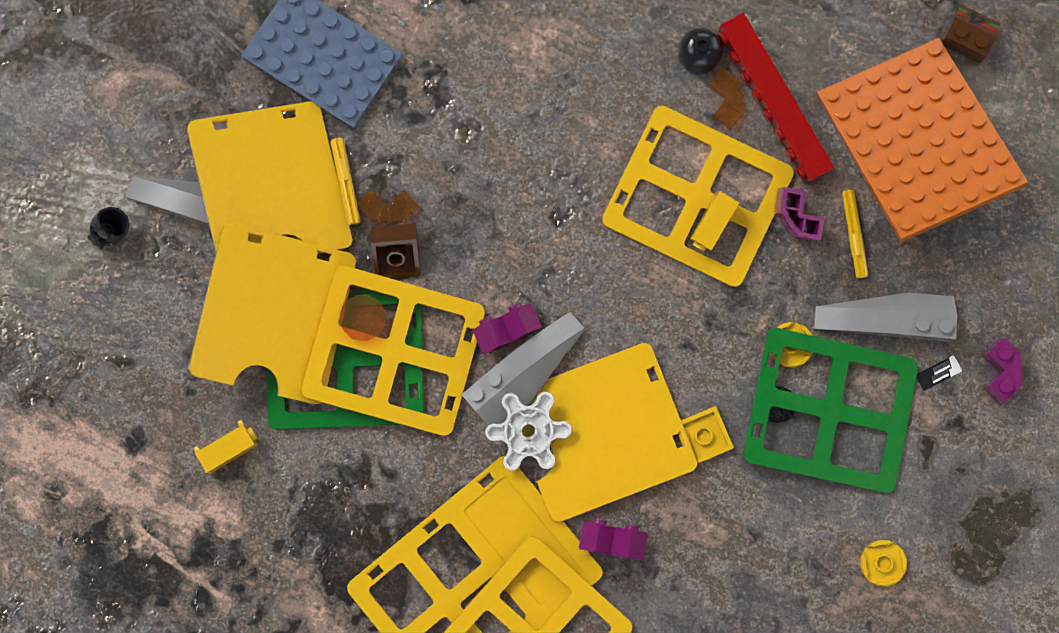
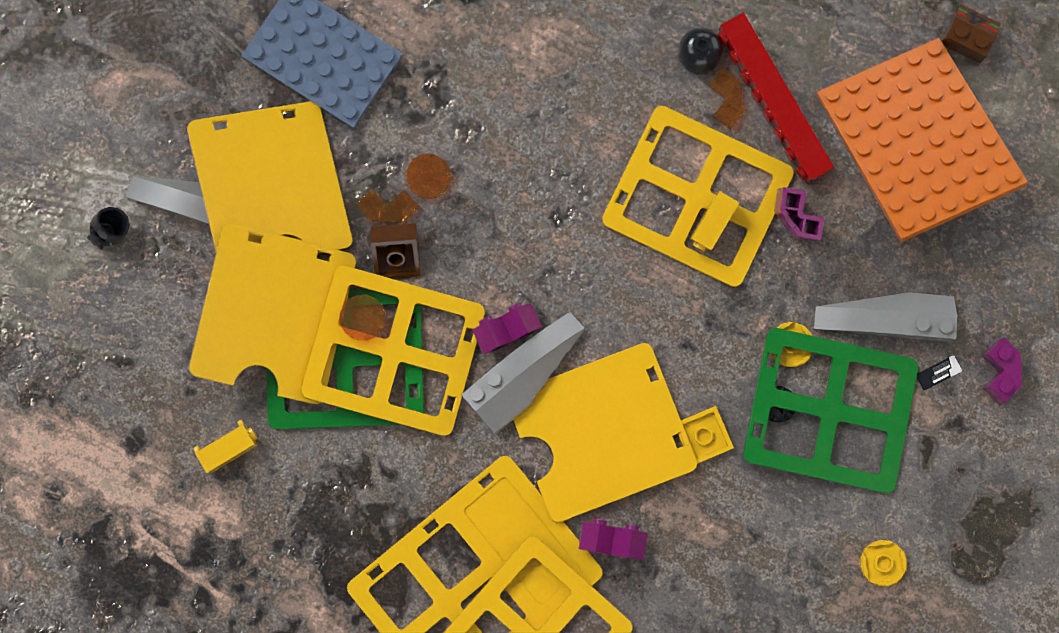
(345, 181): yellow axle -> none
(428, 176): none -> clear orange tile
(534, 445): white plate -> none
(855, 234): yellow axle -> none

